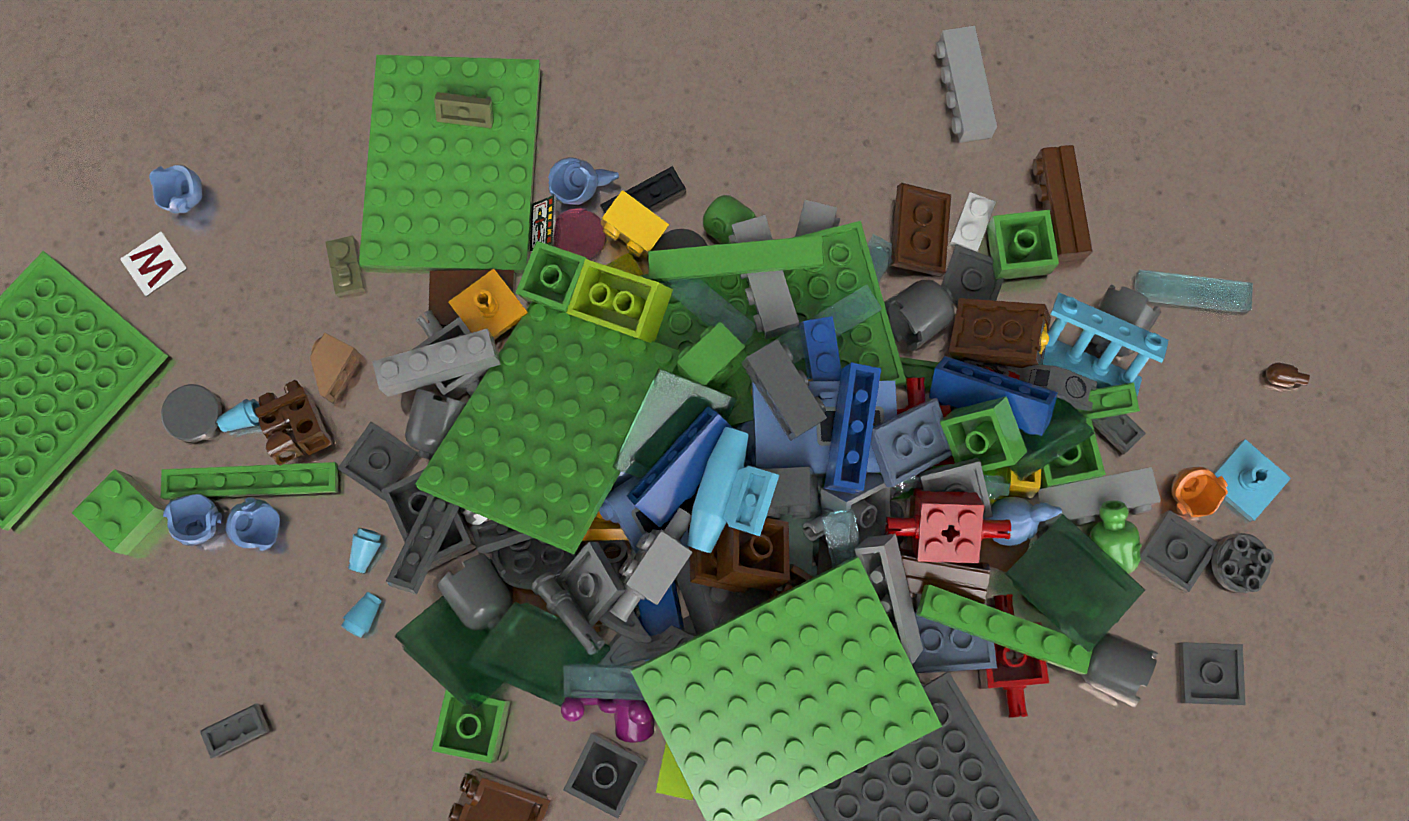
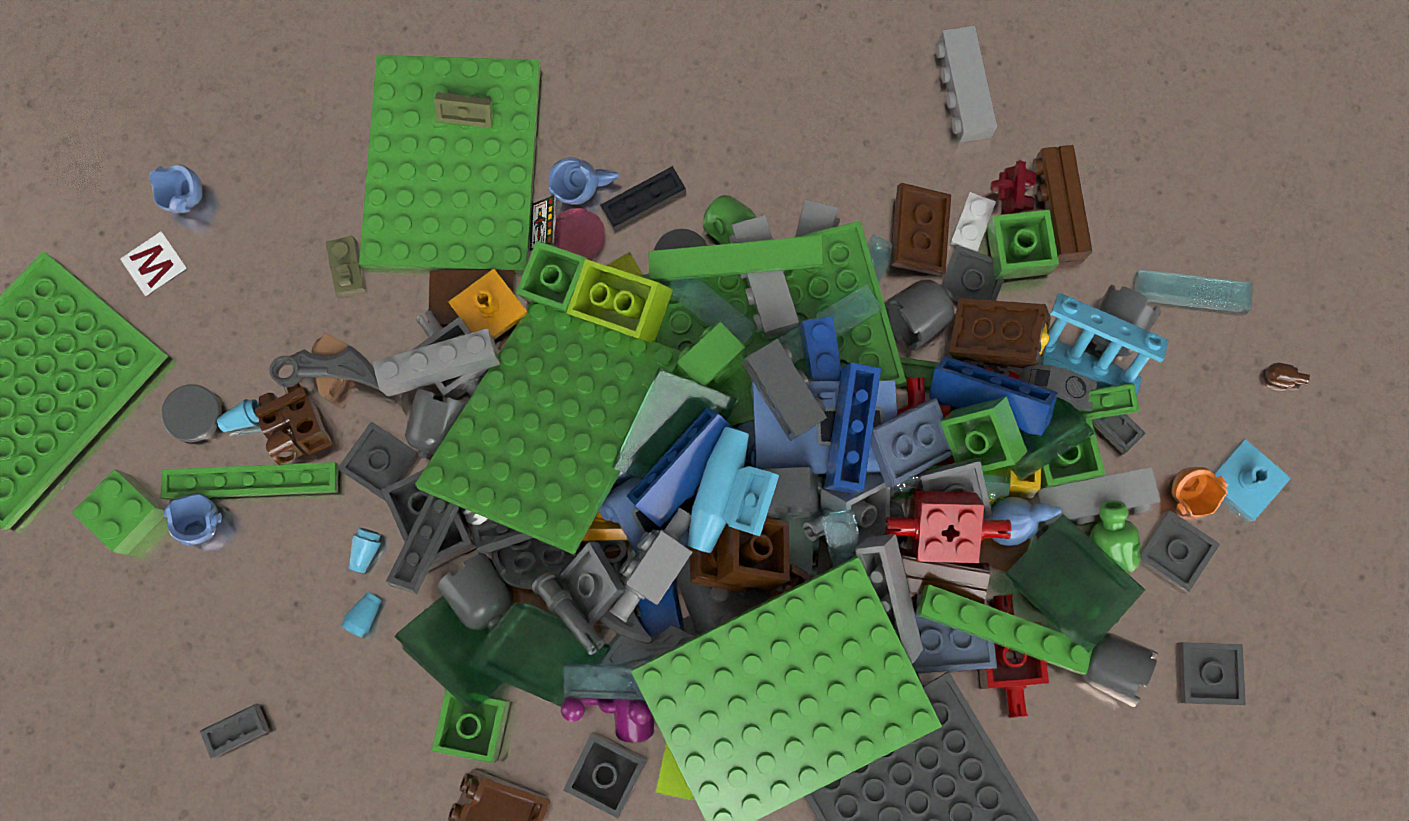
(253, 524): medium blue cap -> none
(344, 365): none -> dark grey piece
(633, 224): yellow brick -> none
(1012, 187): none -> dark red hips
(1241, 562): dark grey tile -> none

